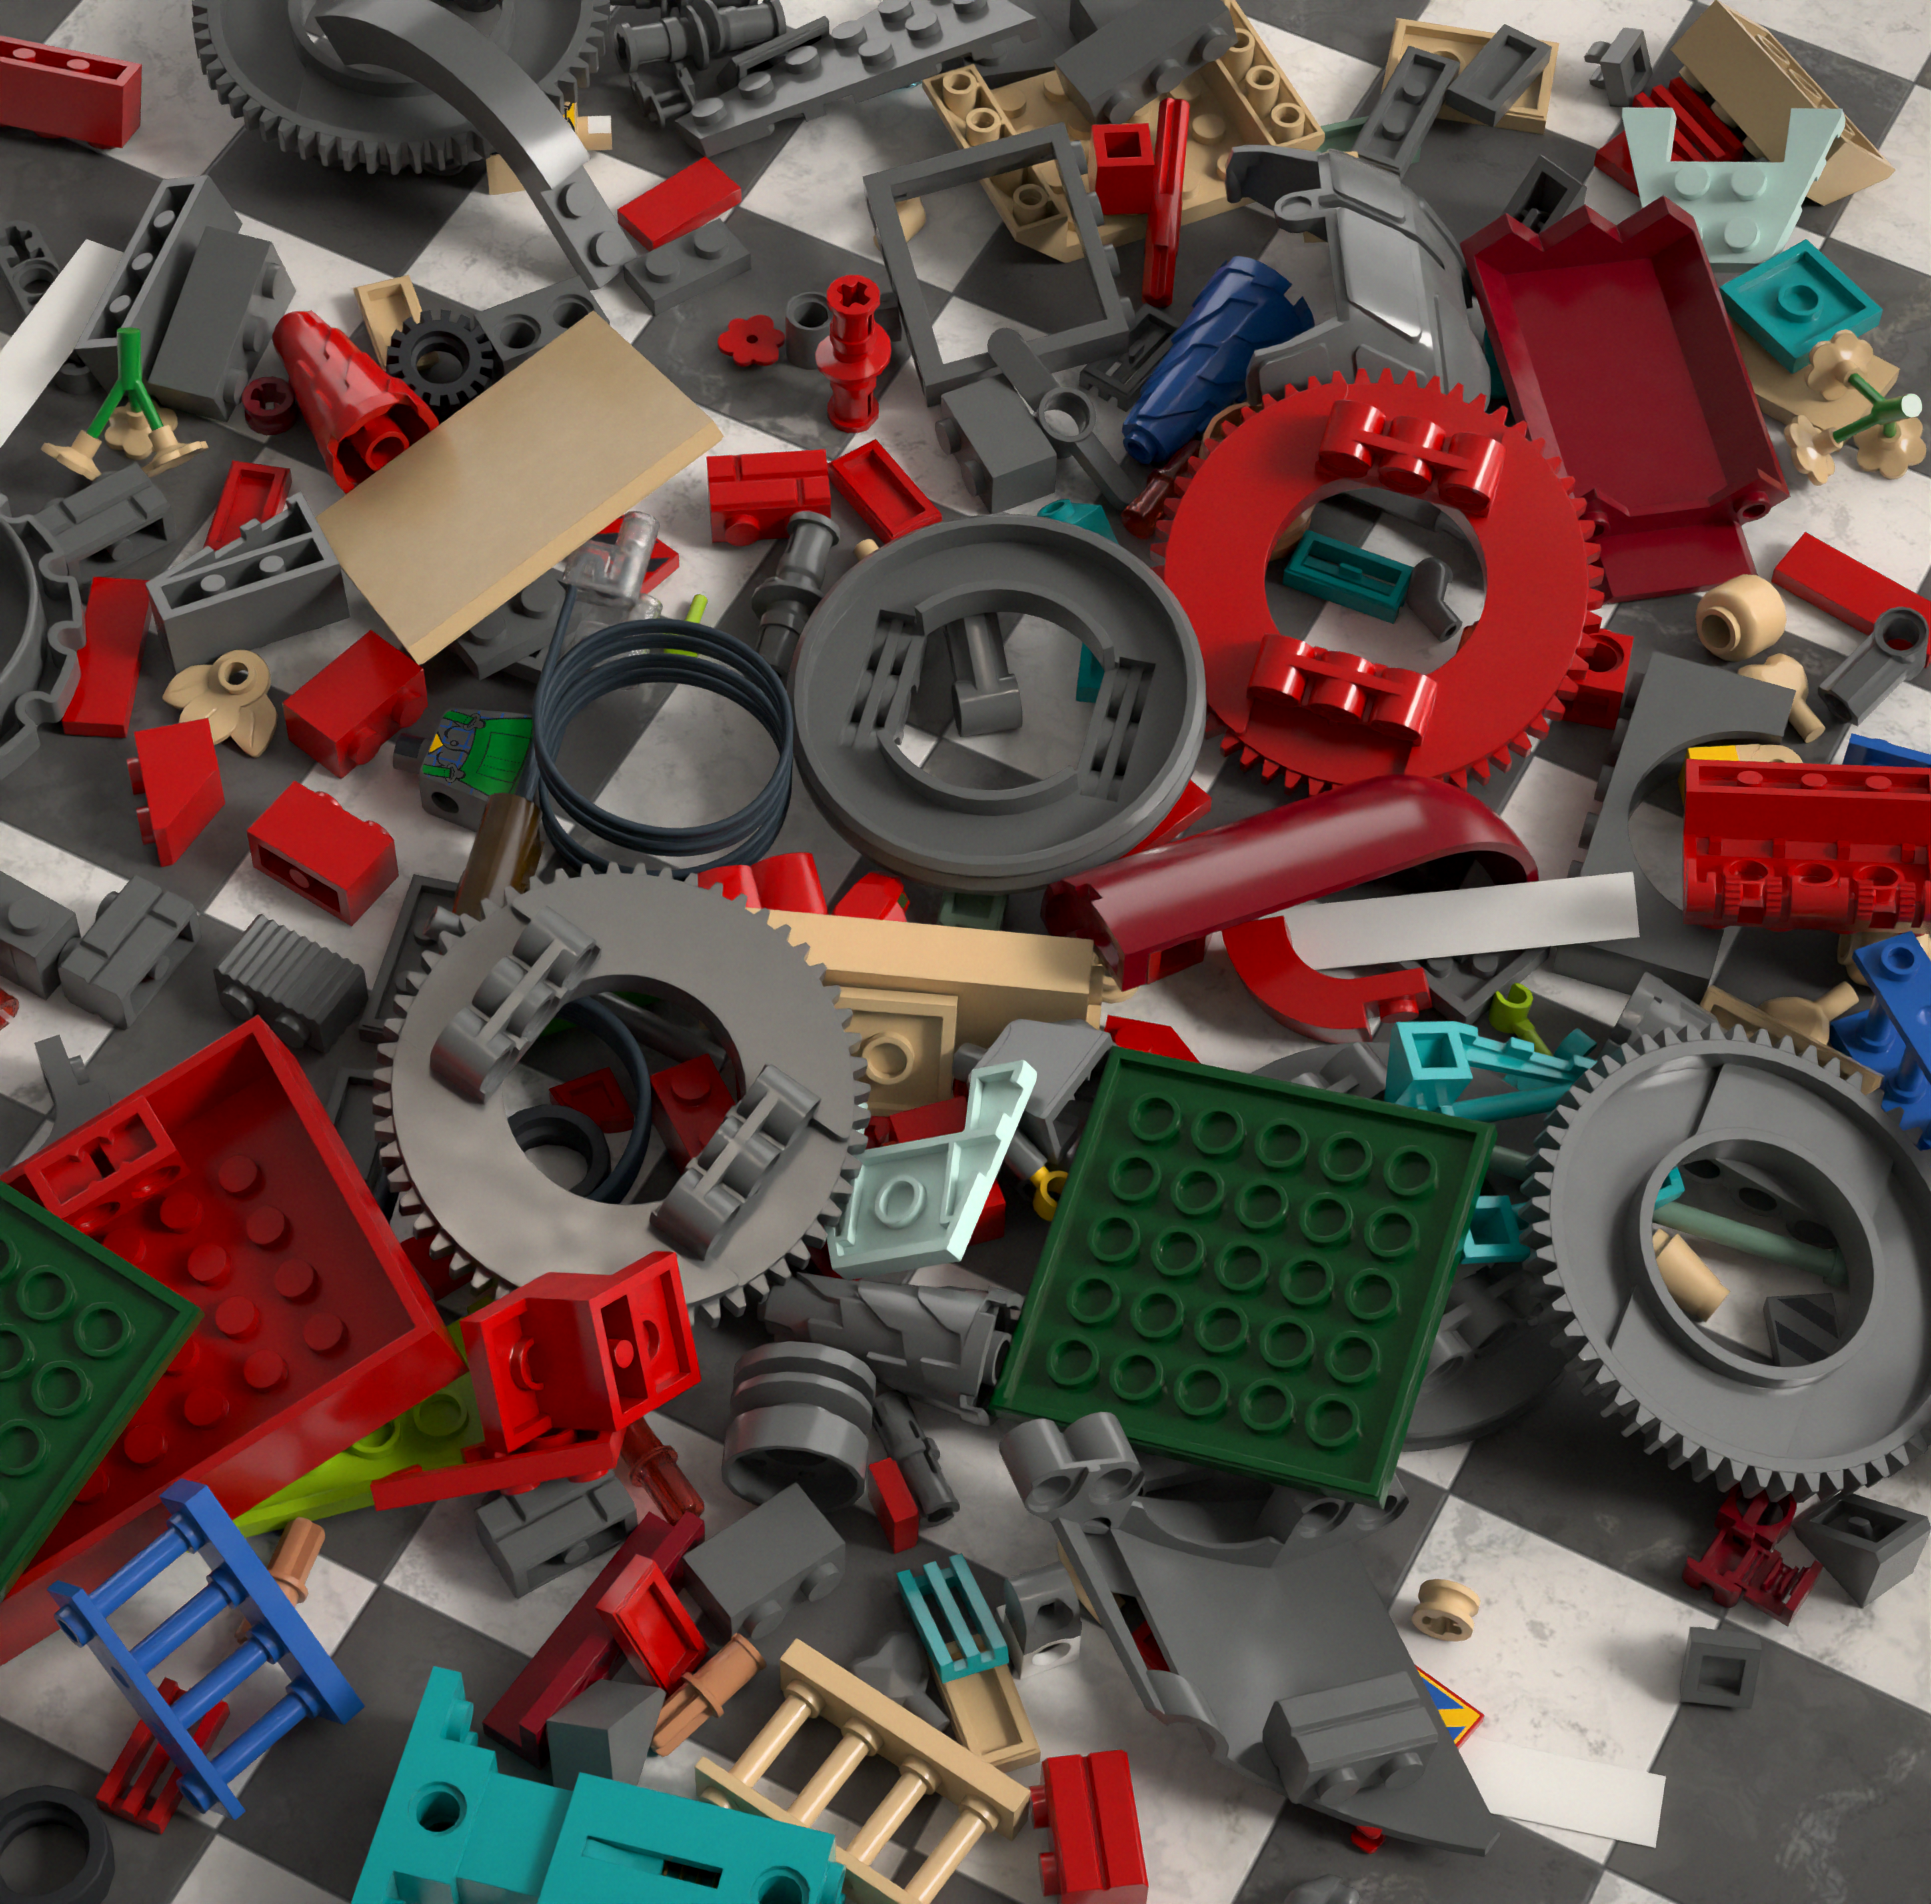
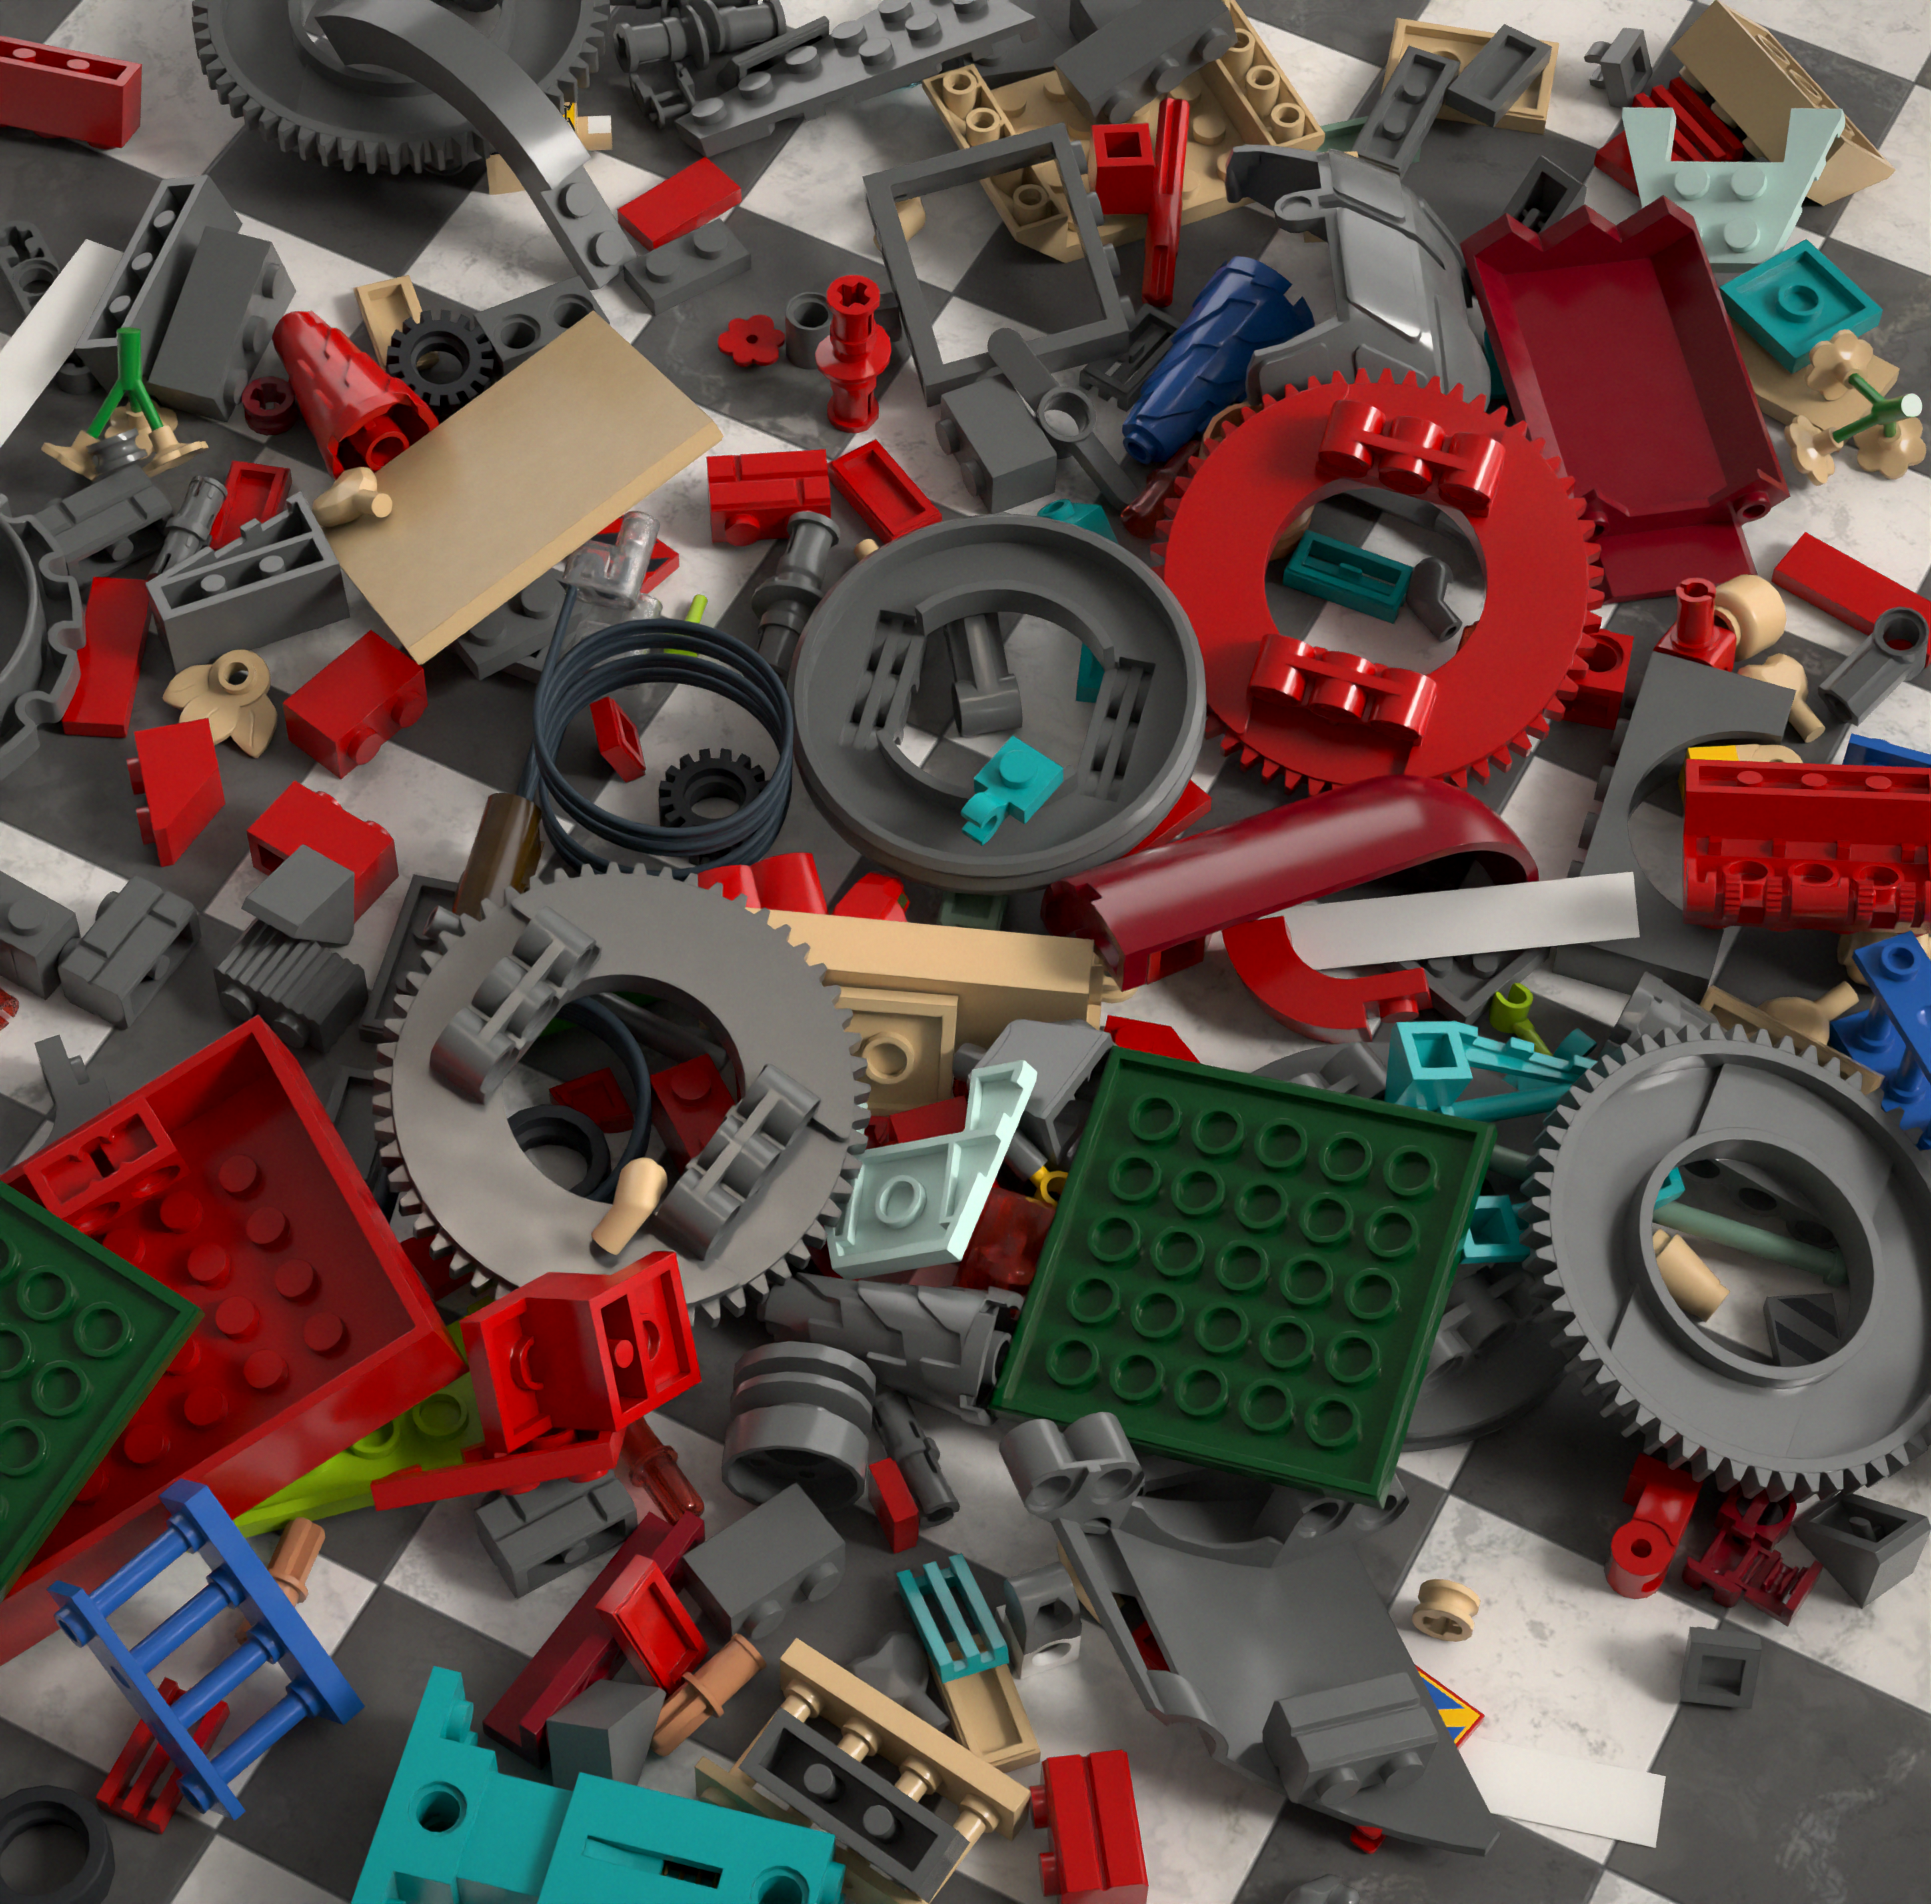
(117, 451): none -> dark grey bush
(191, 526): none -> dark grey pin
(307, 898): none -> dark grey slope
(350, 498): none -> tan rock
(466, 761): torso -> none
(618, 739): none -> red tile
(635, 1198): none -> tan arm
(706, 780): none -> black tyre
(854, 1805): none -> dark grey brick
(1005, 1243): none -> clear red hips
(1009, 784): none -> teal plate
(1647, 1544): none -> red leg
(1694, 632): none -> red piece

